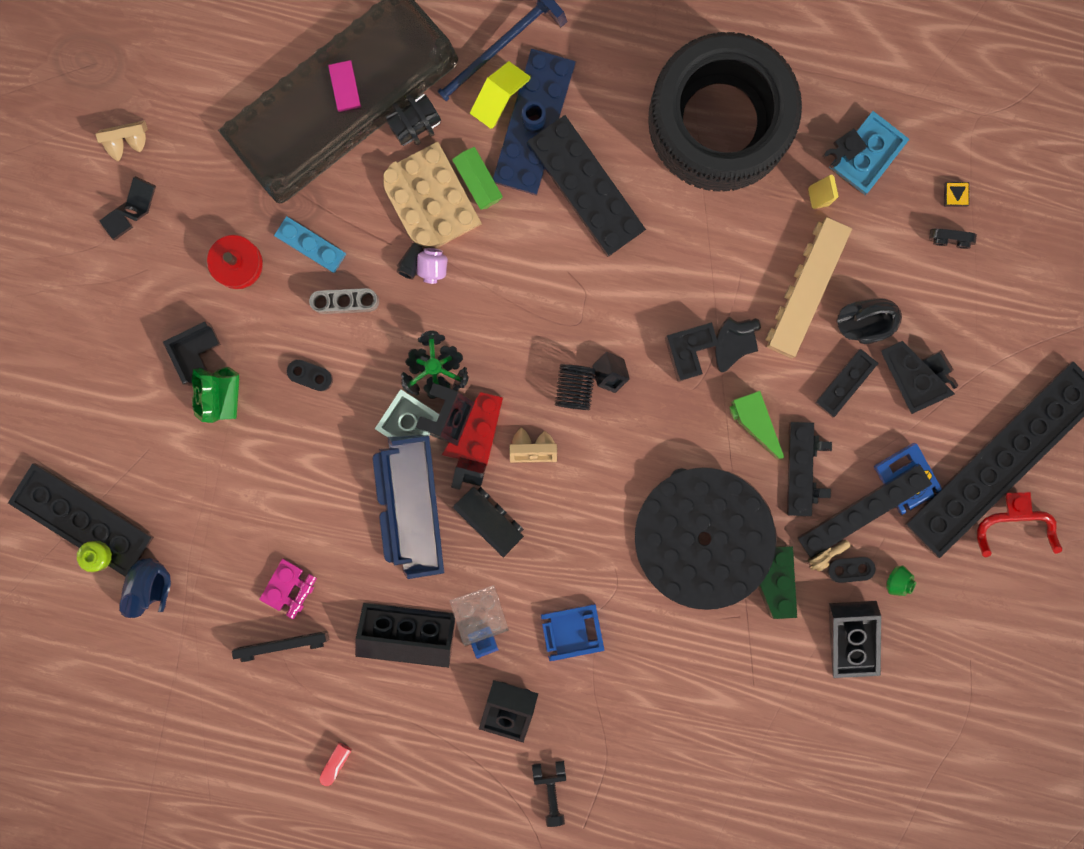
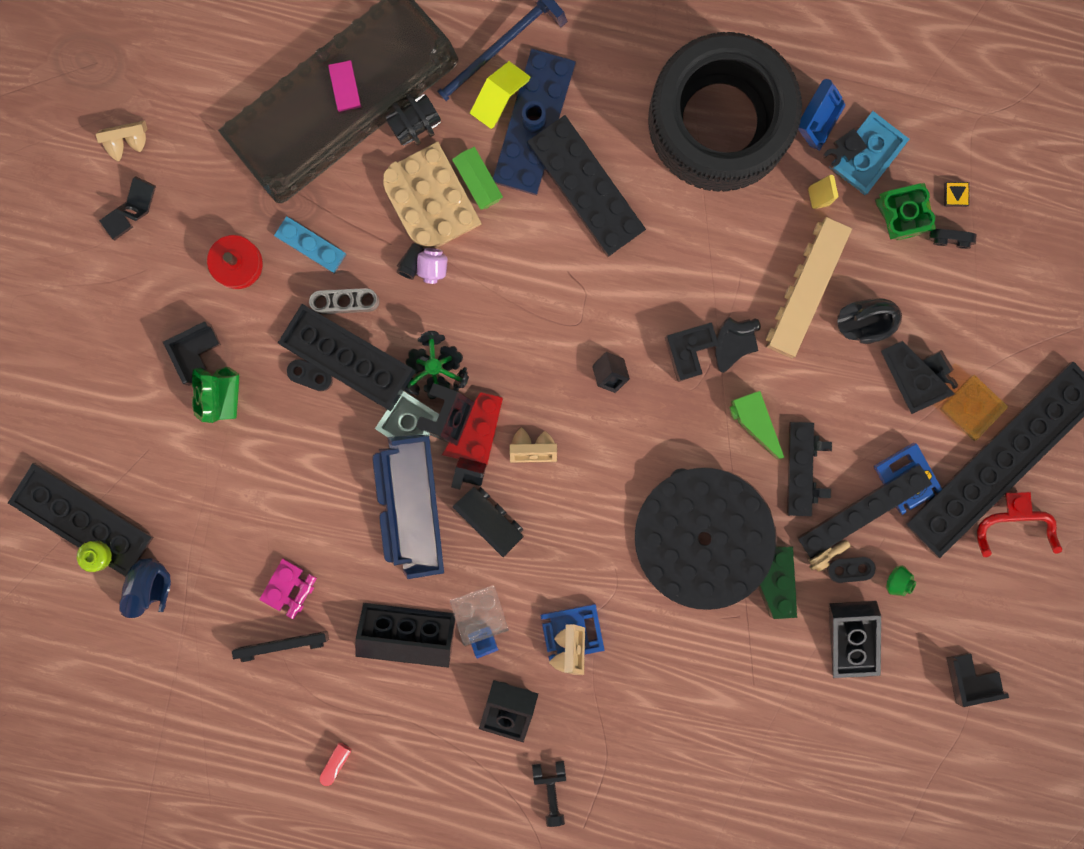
(346, 357): none -> black plate
(574, 643): none -> tan tile
(587, 393): black piece -> none
(821, 114): none -> blue container
(846, 383): black plate -> none
(906, 211): none -> green piece
(972, 688): none -> black panel
(974, 407): none -> clear yellow plate

